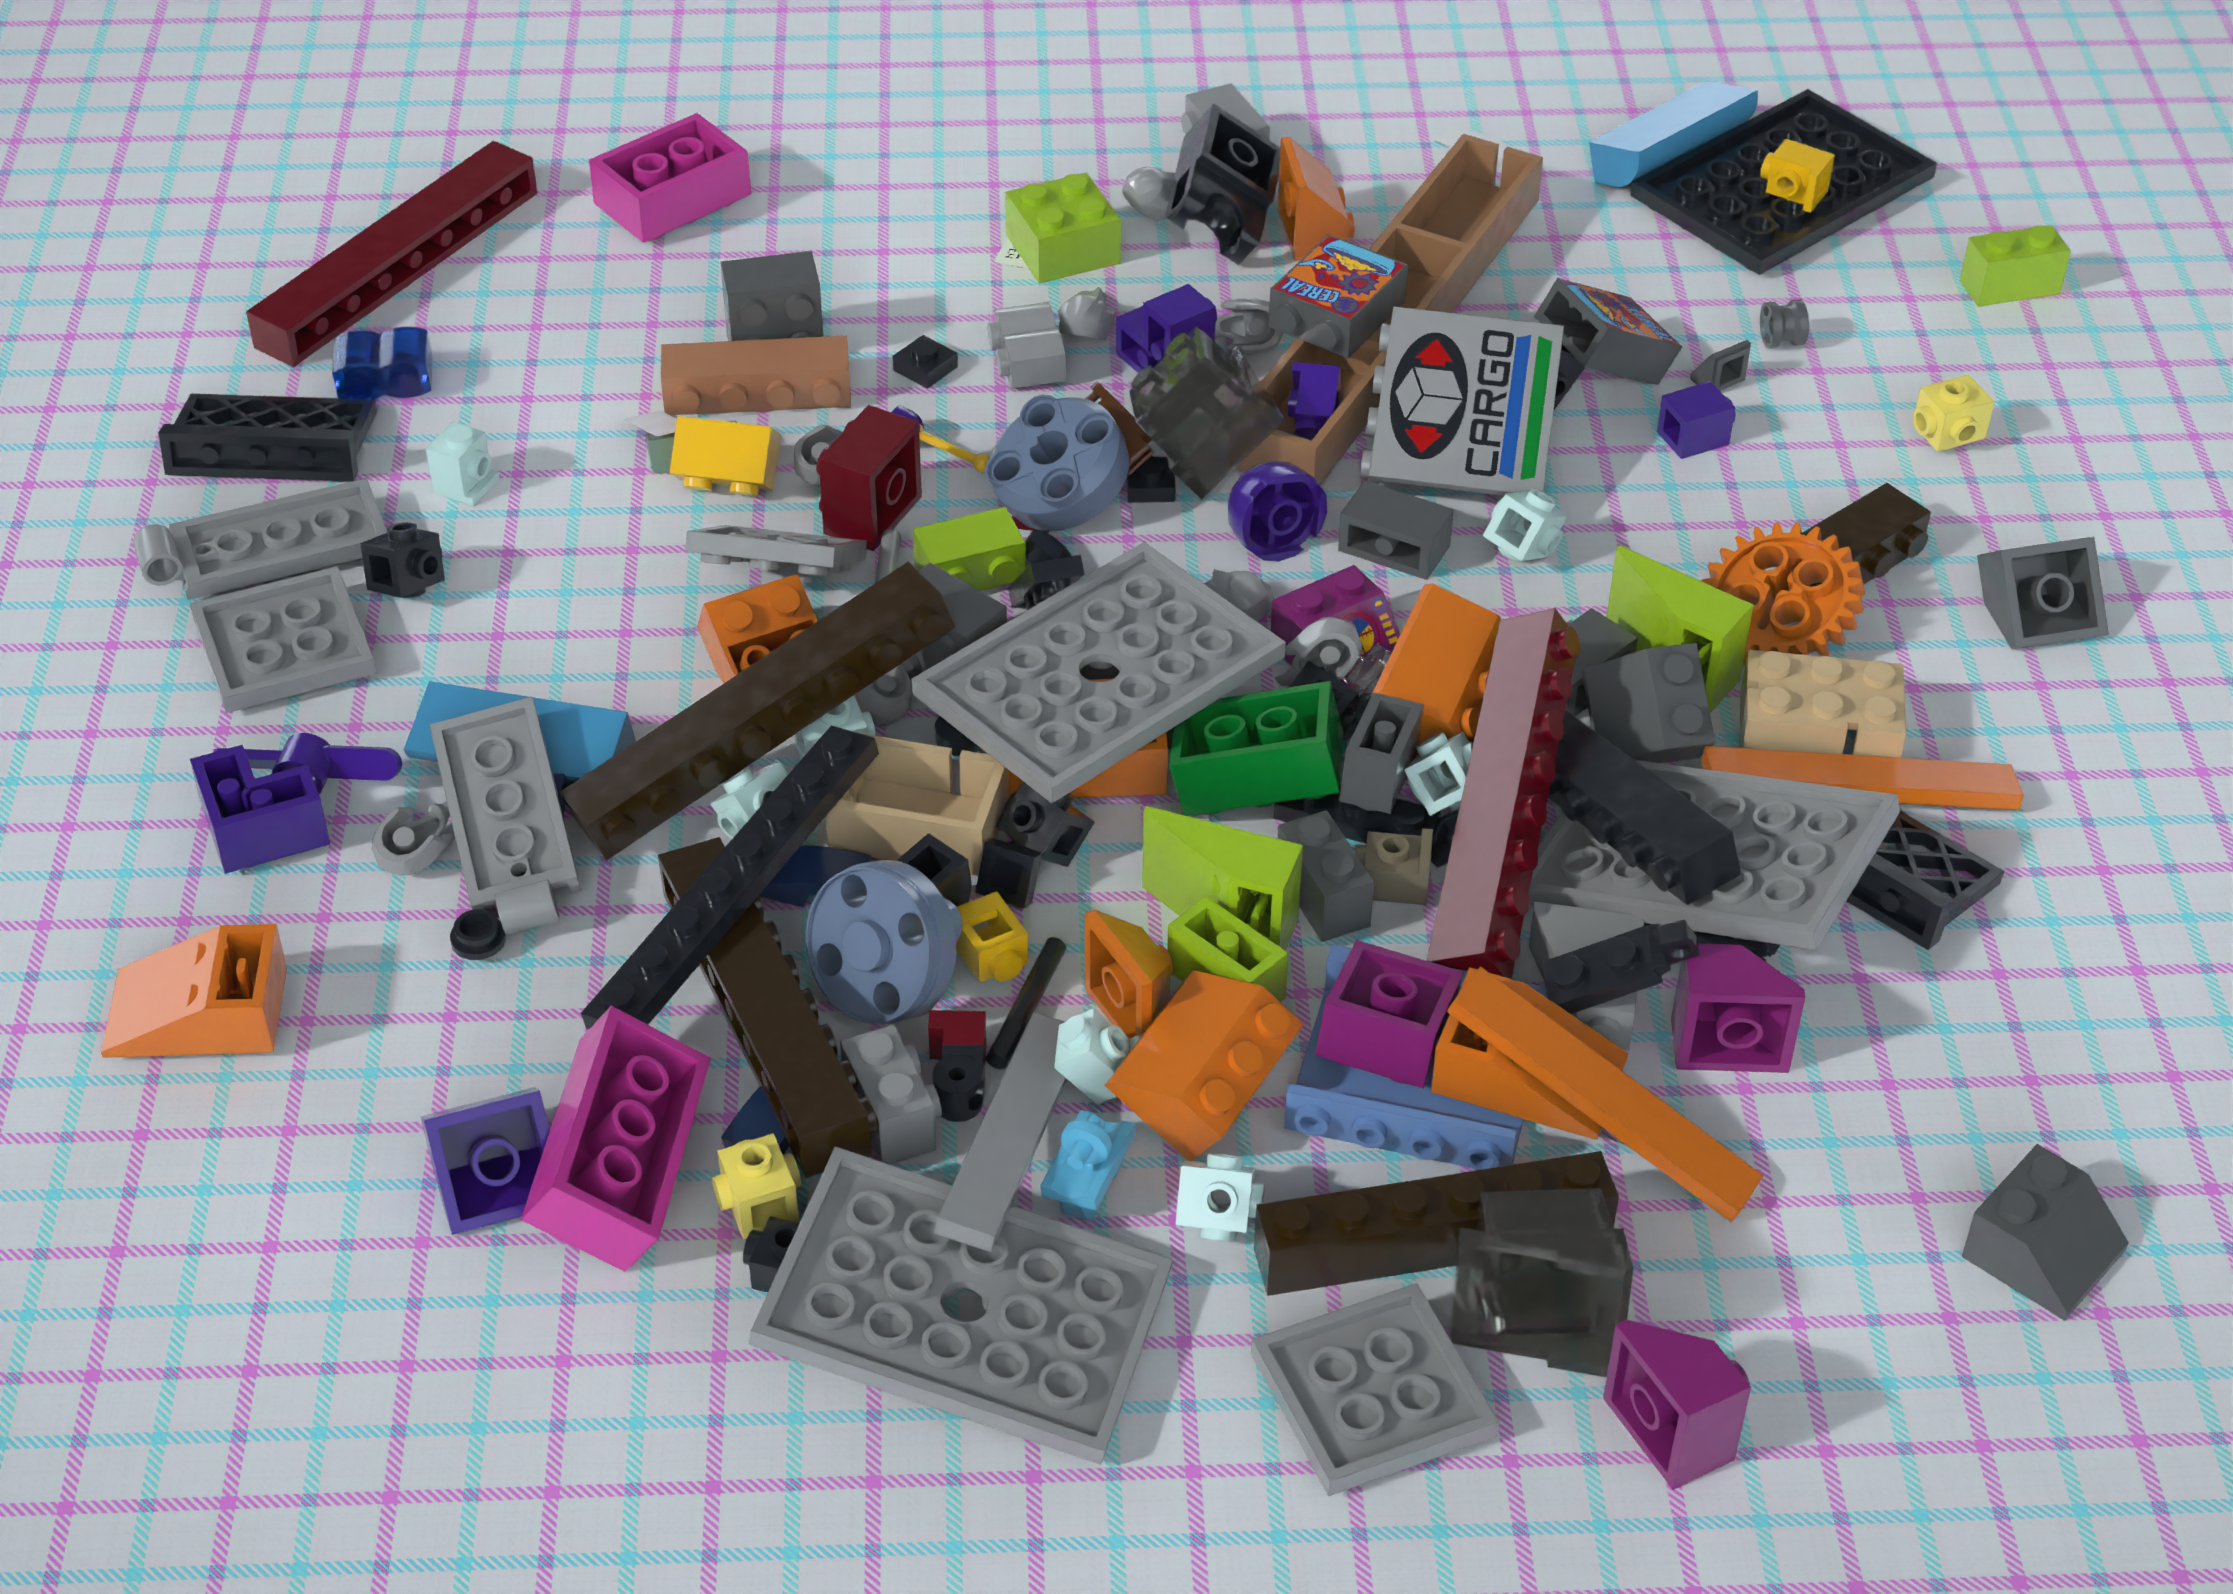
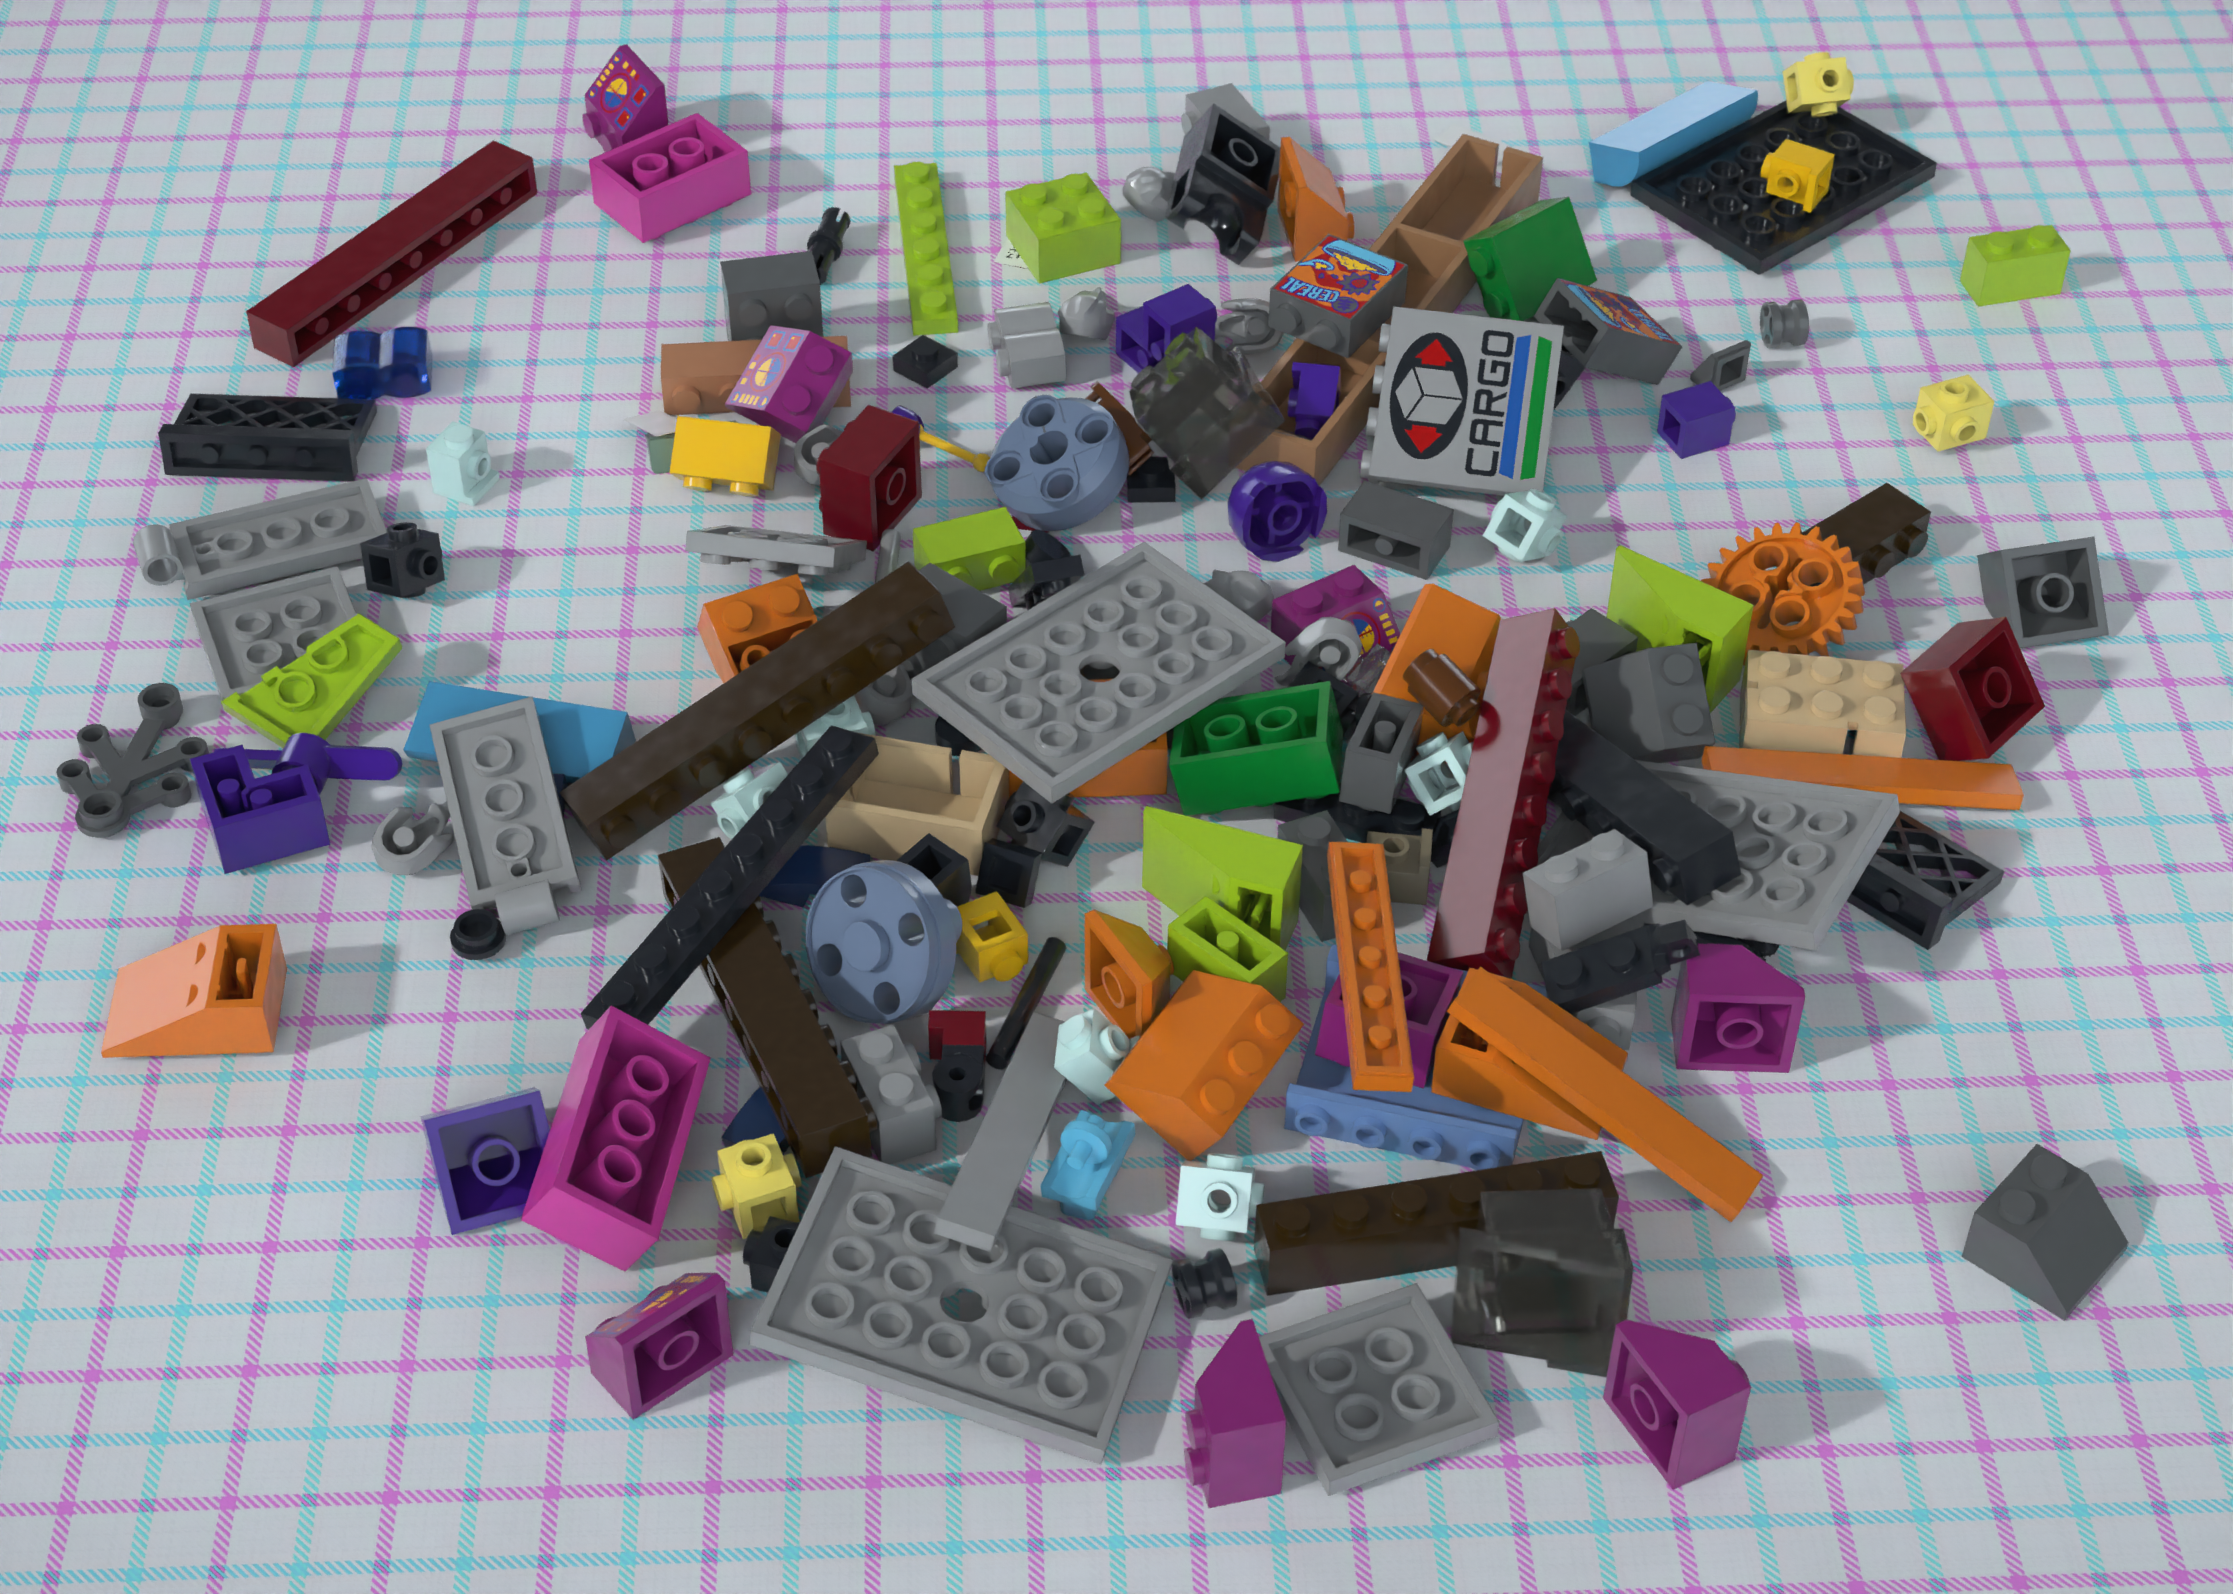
(108, 810): none -> dark grey plant
(318, 686): none -> lime wing
(624, 101): none -> magenta slope
(662, 1342): none -> magenta slope
(791, 381): none -> magenta slope
(827, 241): none -> black pin
(925, 249): none -> lime plate
(1204, 1283): none -> black wheel
(1236, 1424): none -> magenta slope
(1369, 968): none -> orange tile
(1442, 688): none -> reddish brown brick
(1525, 256): none -> green brick
(1588, 889): none -> light grey brick
(1818, 84): none -> light yellow brick
(1973, 689): none -> dark red brick

